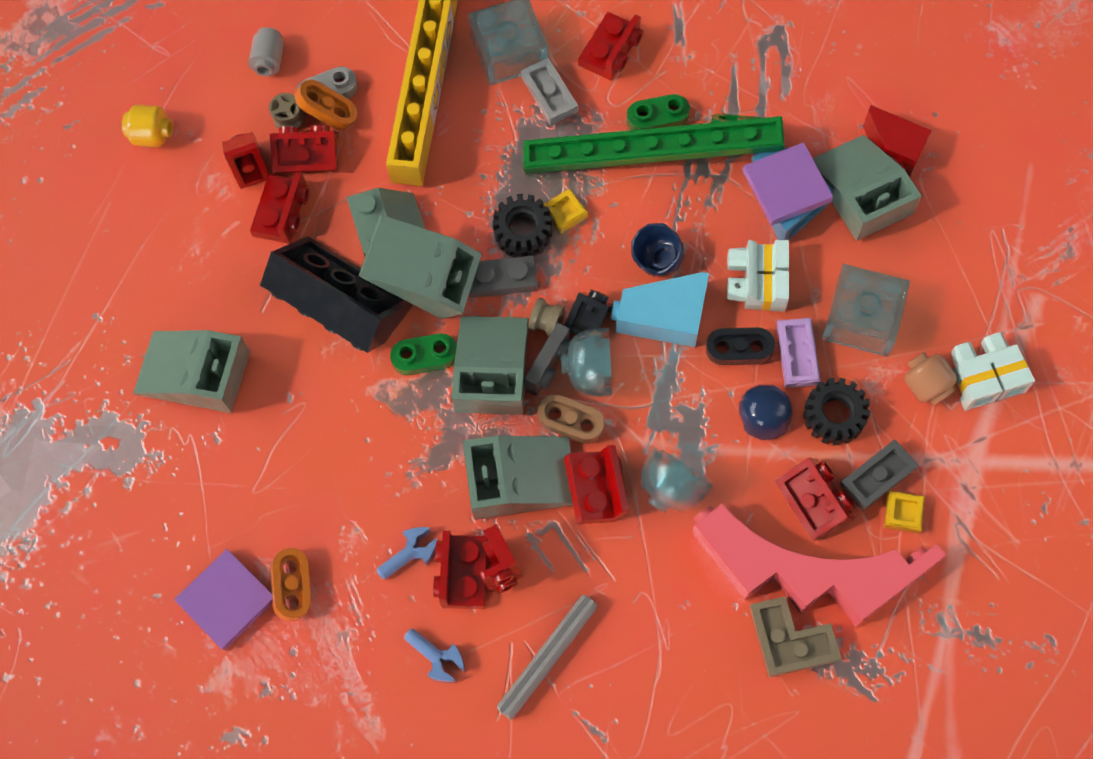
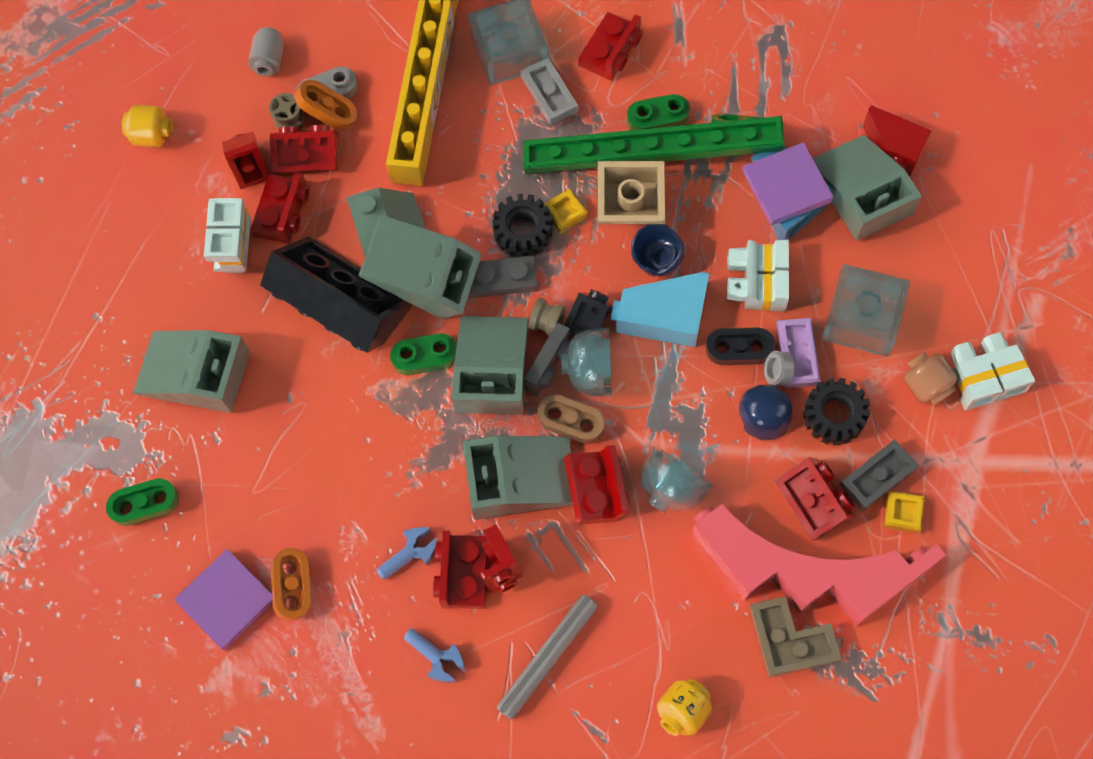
(143, 501): none -> green plate
(227, 235): none -> light aqua hips
(631, 192): none -> tan slope
(684, 707): none -> yellow head
(779, 368): none -> light grey tile

